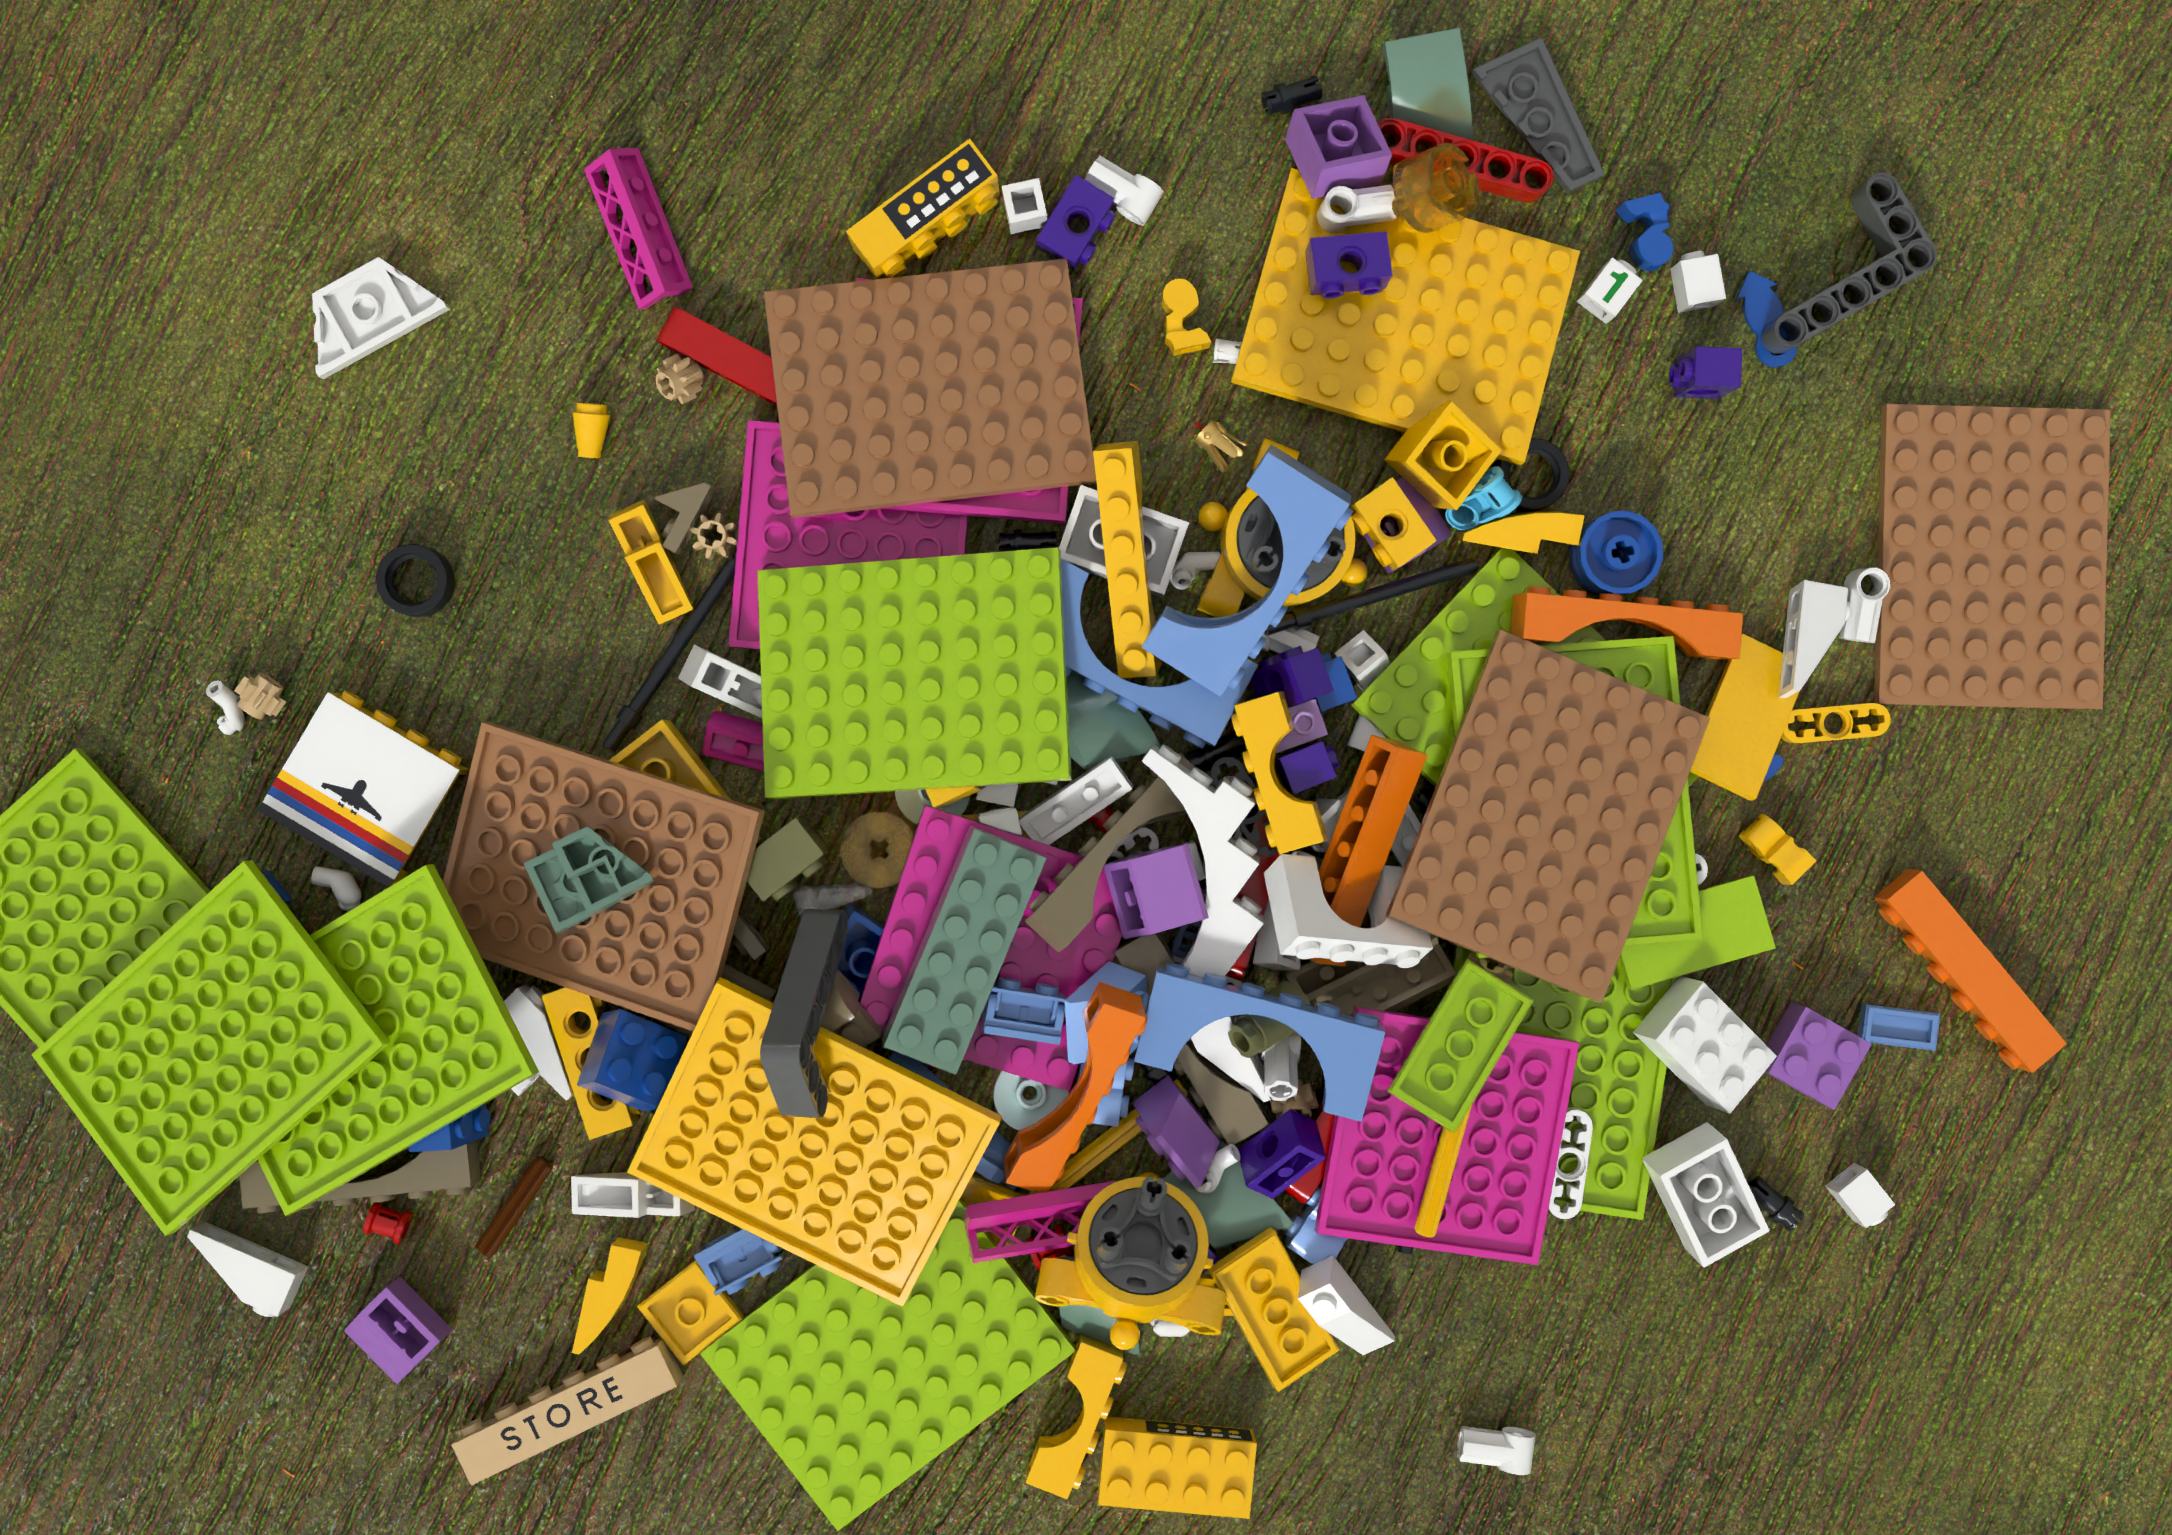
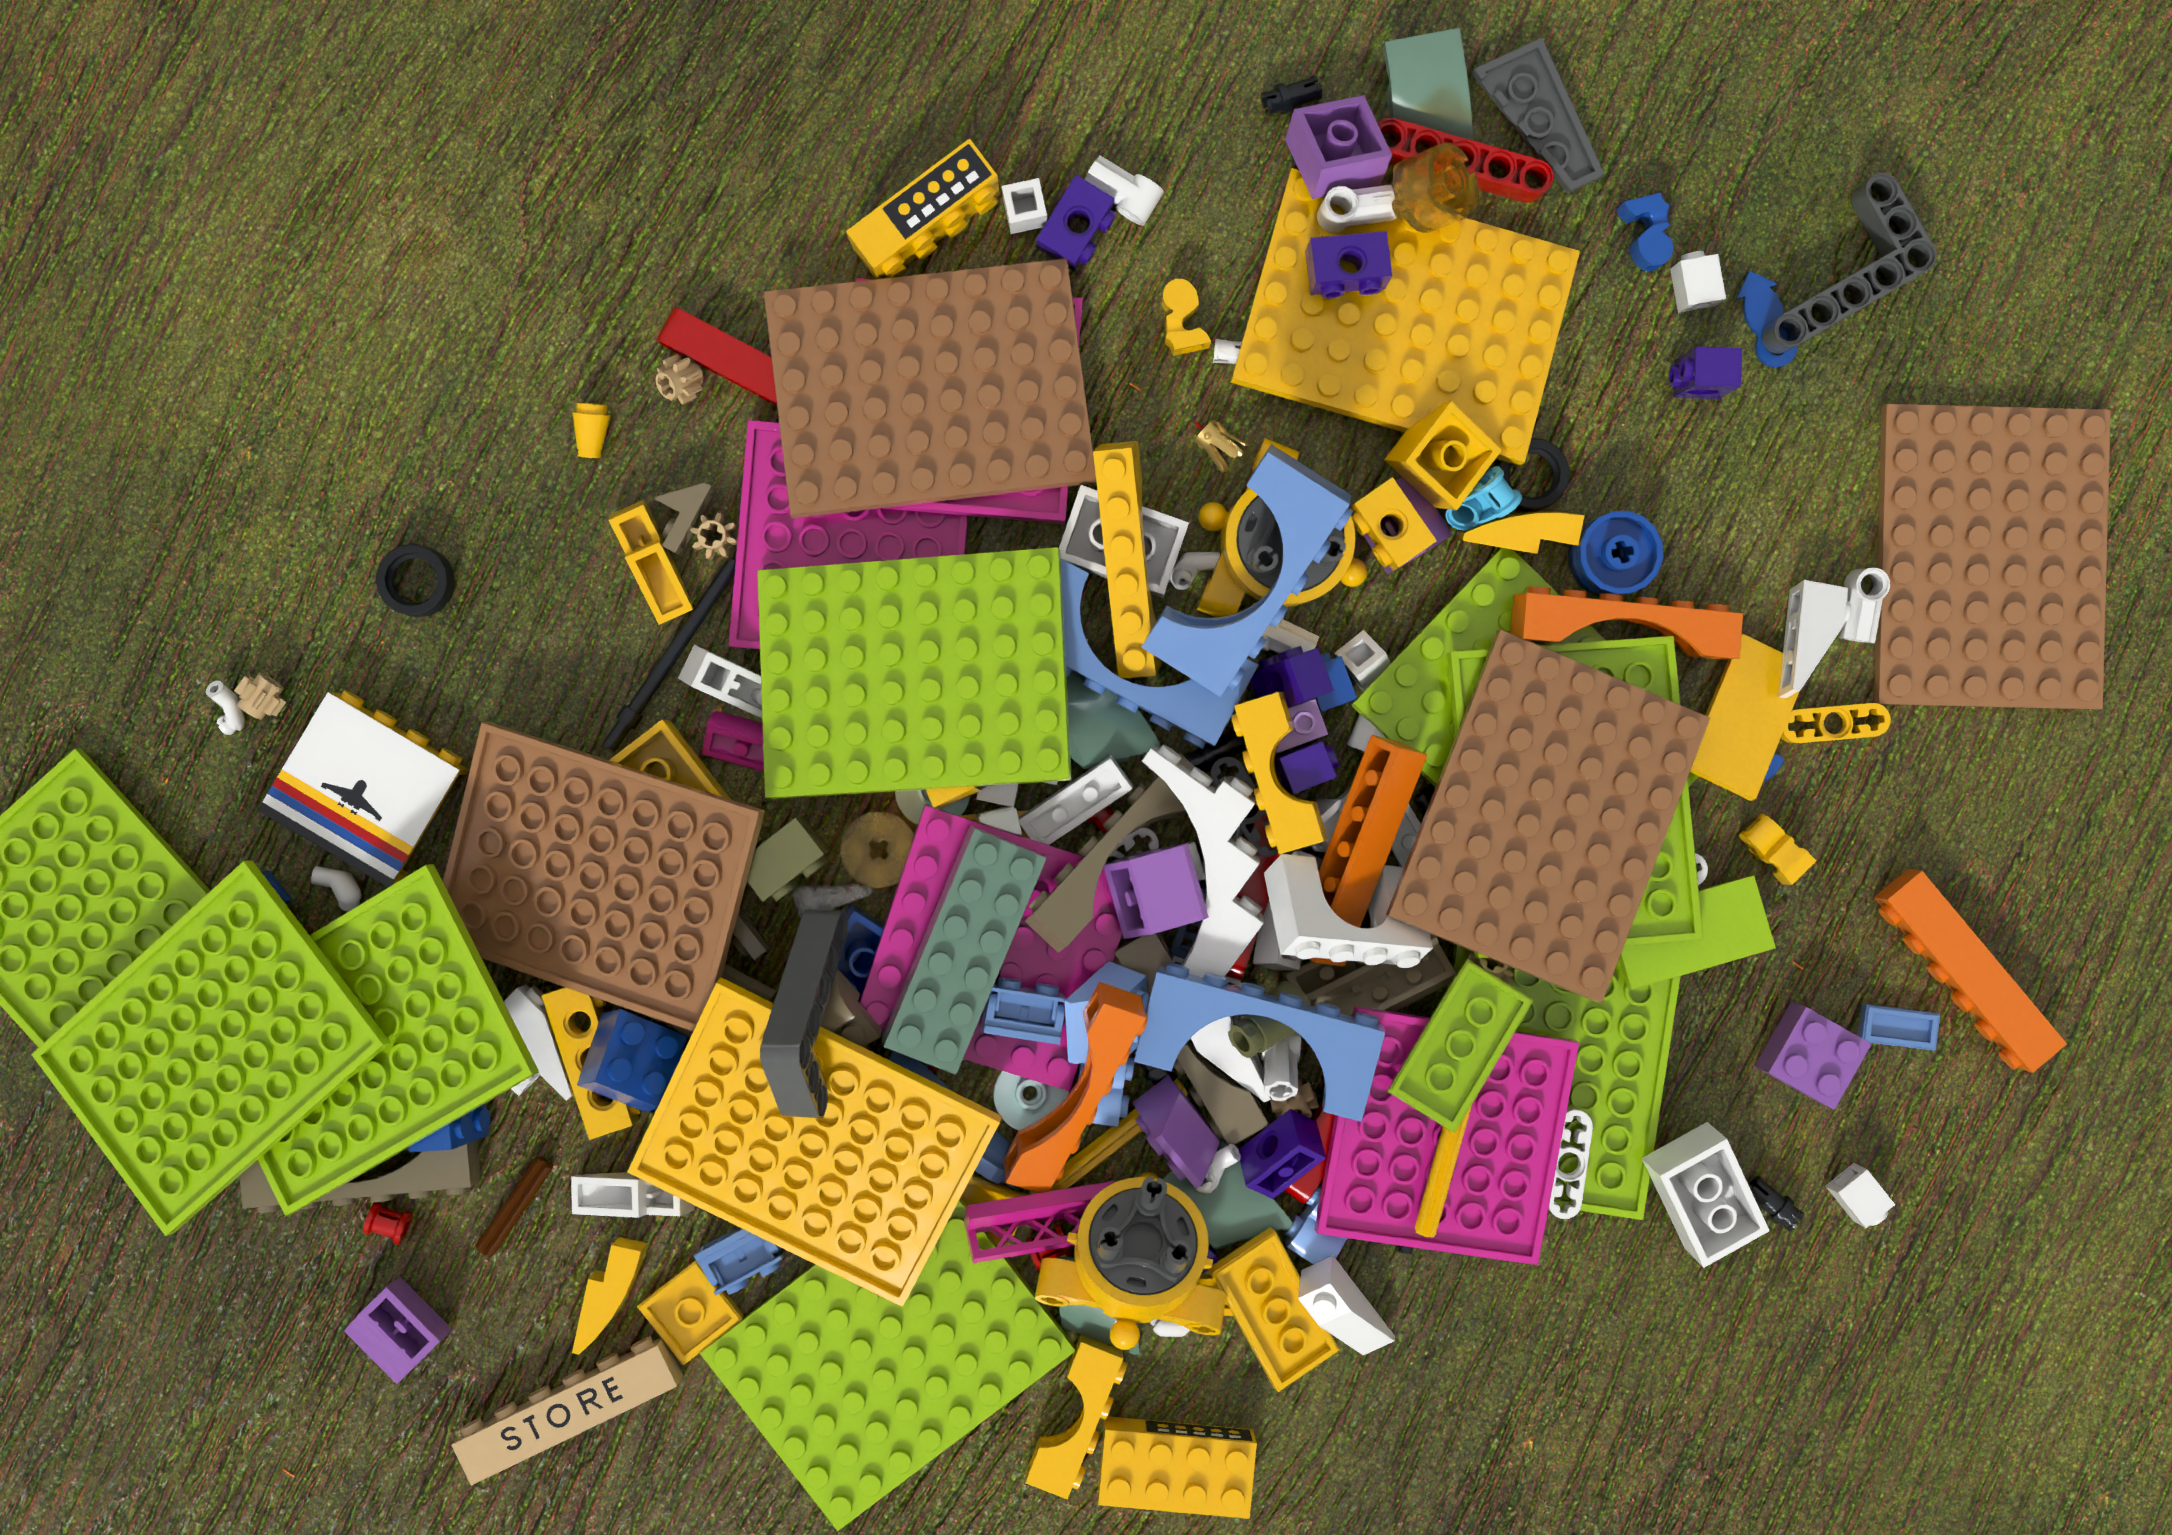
(252, 1271): white slope -> none
(367, 313): white wing -> none
(583, 878): sand green slope -> none
(642, 222): dark pink fence -> none
(1026, 541): black pin -> none
(1303, 616): black bar -> none
(1507, 1449): white piece -> none
(1610, 289): white brick -> none
(1705, 1044): white brick -> none

